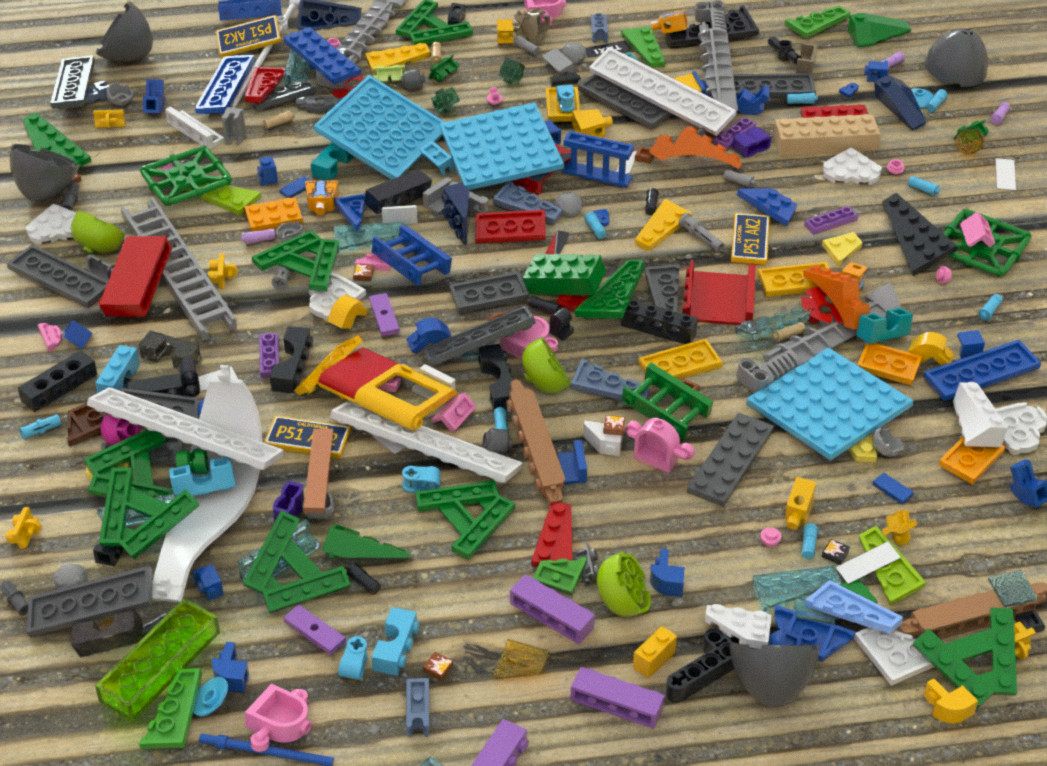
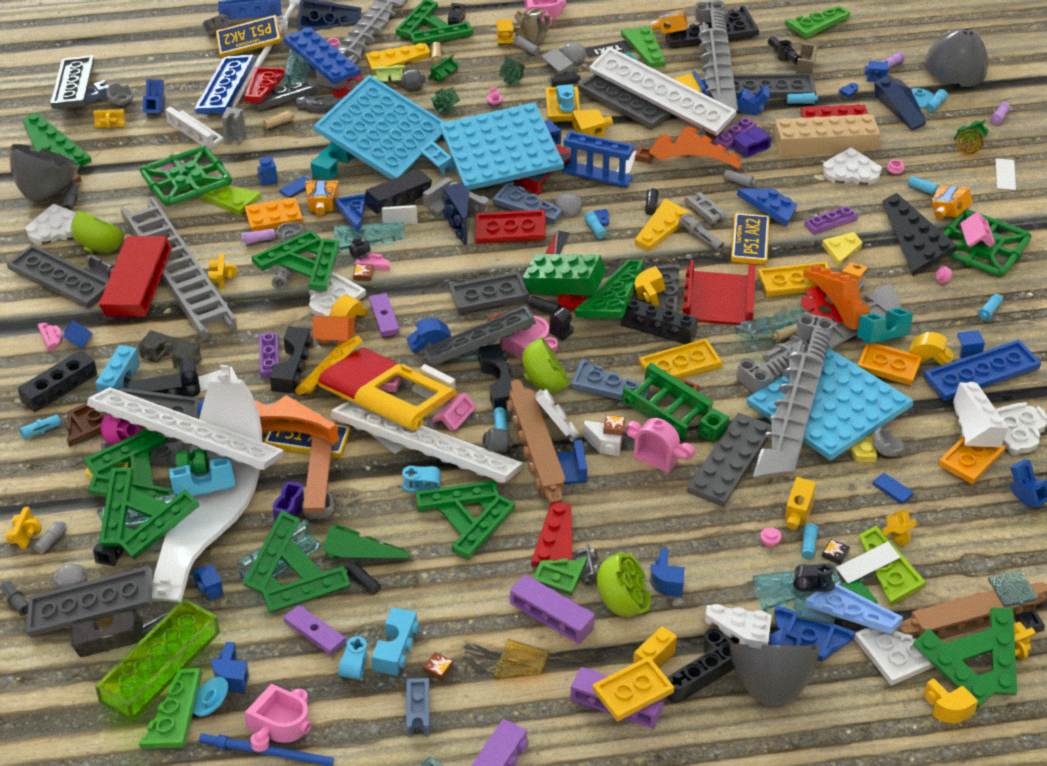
(51, 535): none -> light grey piece
(127, 37): dark grey piece -> none
(216, 23): none -> flat silver hinge
(292, 416): none -> orange arch
(333, 328): none -> orange brick
(359, 248): none -> black gear
(413, 243): blue fence -> none
(557, 414): none -> white plate
(599, 27): sand blue plate -> none
(633, 688): none -> yellow plate
(649, 284): none -> yellow brick
(705, 208): none -> light grey plate
(713, 425): none -> green brick
(793, 411): none -> light grey piece
(813, 577): none -> black piece
(869, 28): green wedge -> none
(951, 201): none -> light orange torso

